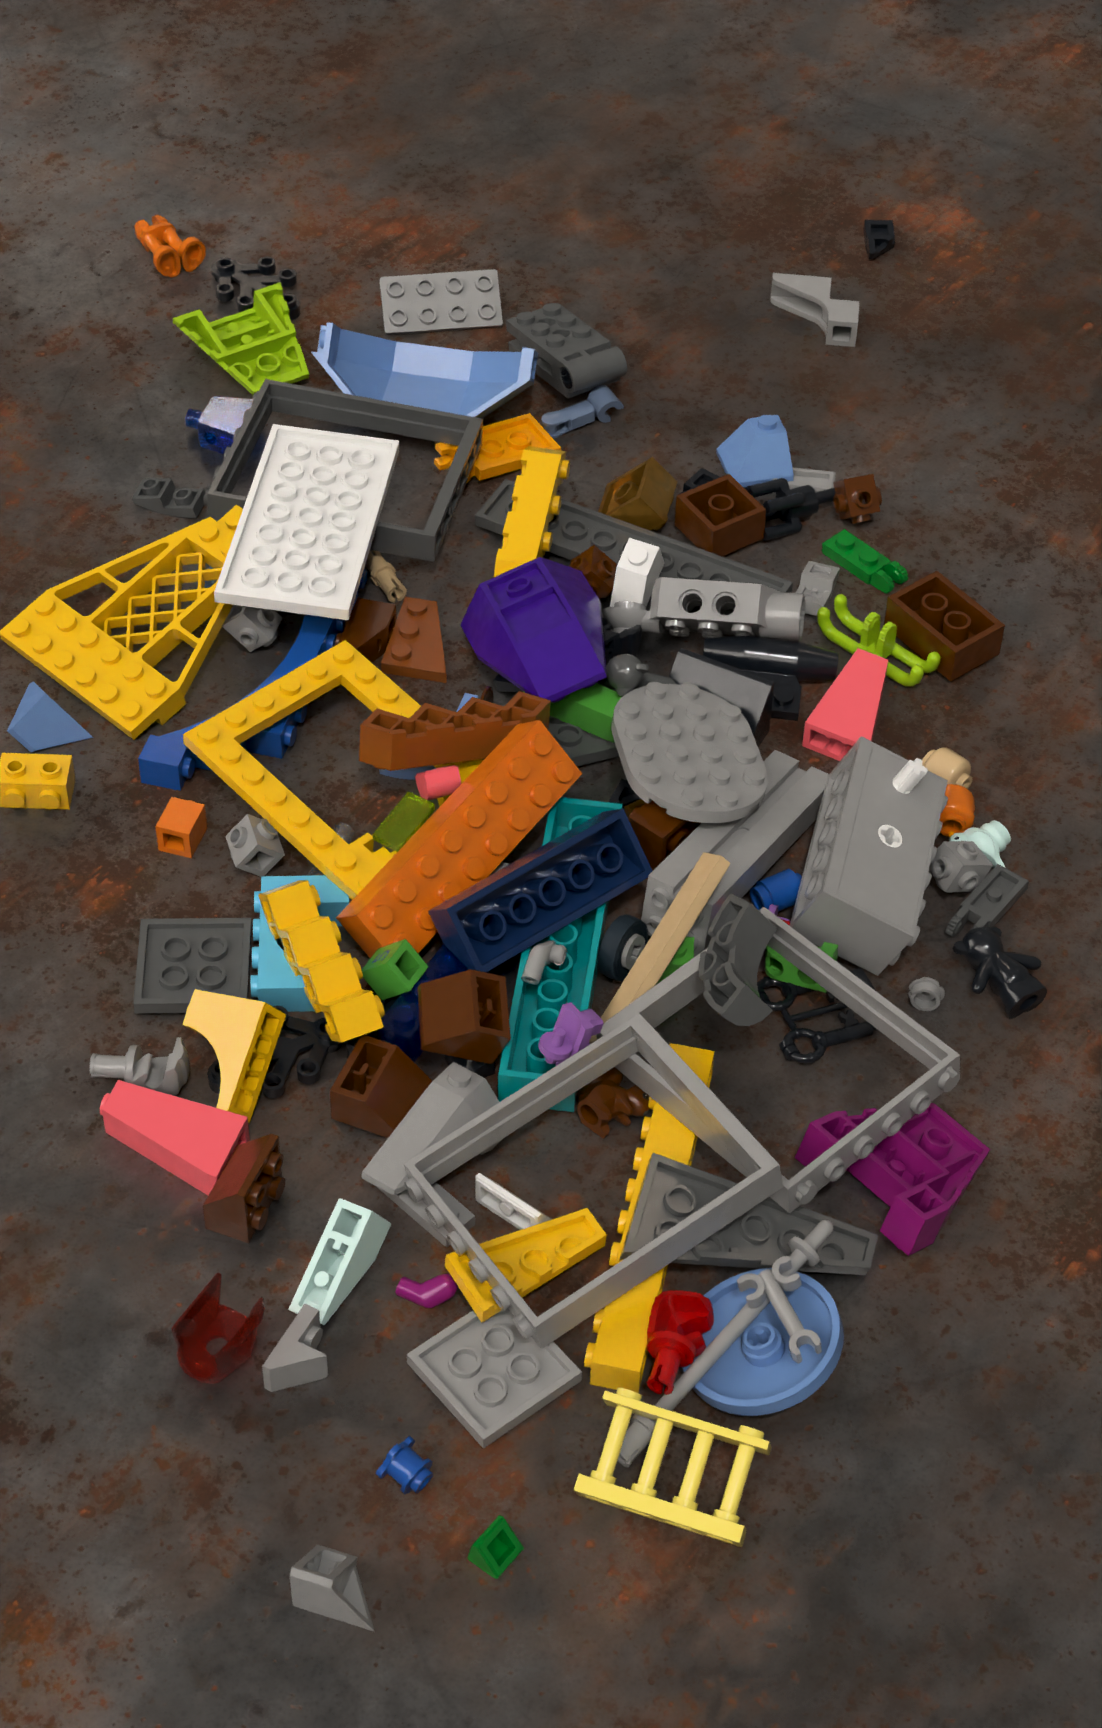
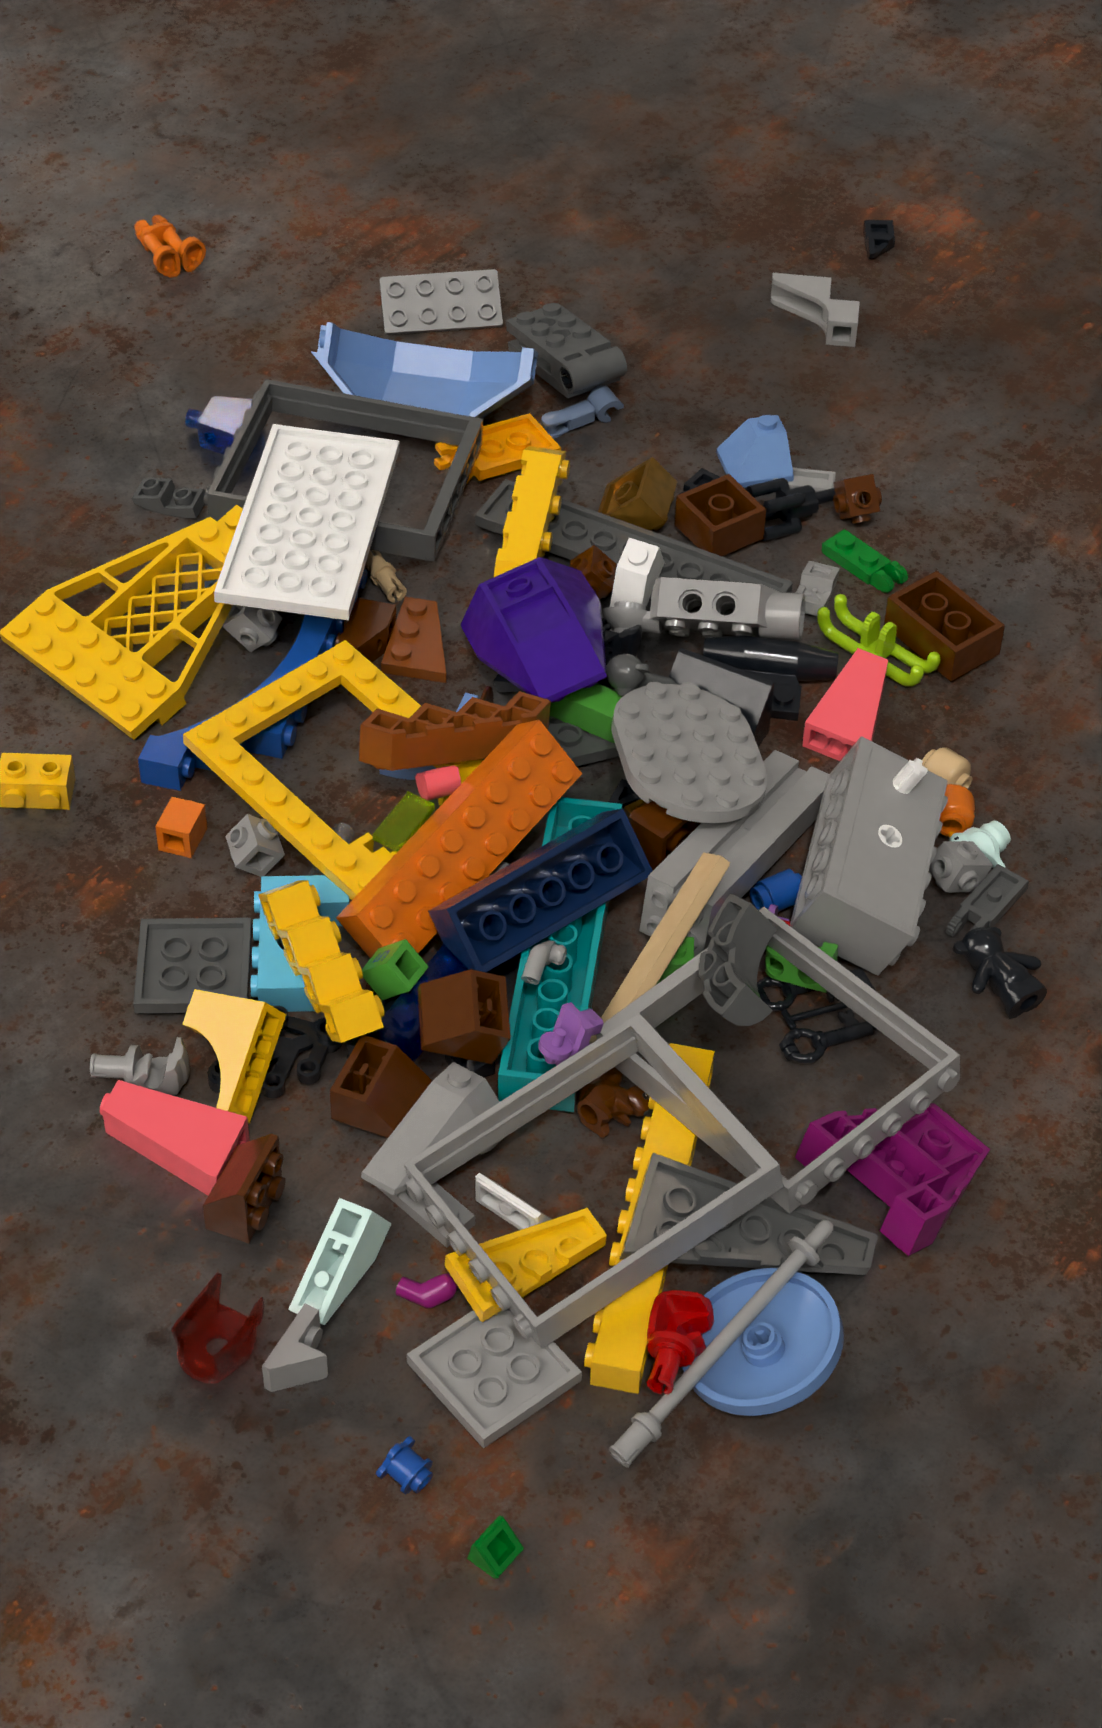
(43, 722): medium blue slope -> none
(229, 271): black plant -> none
(252, 342): lime wedge -> none
(330, 1586): light grey slope -> none
(622, 946): black wheel -> none
(683, 1509): light yellow fence -> none
(773, 1285): light grey bar -> none
(925, 993): light grey plate -> none

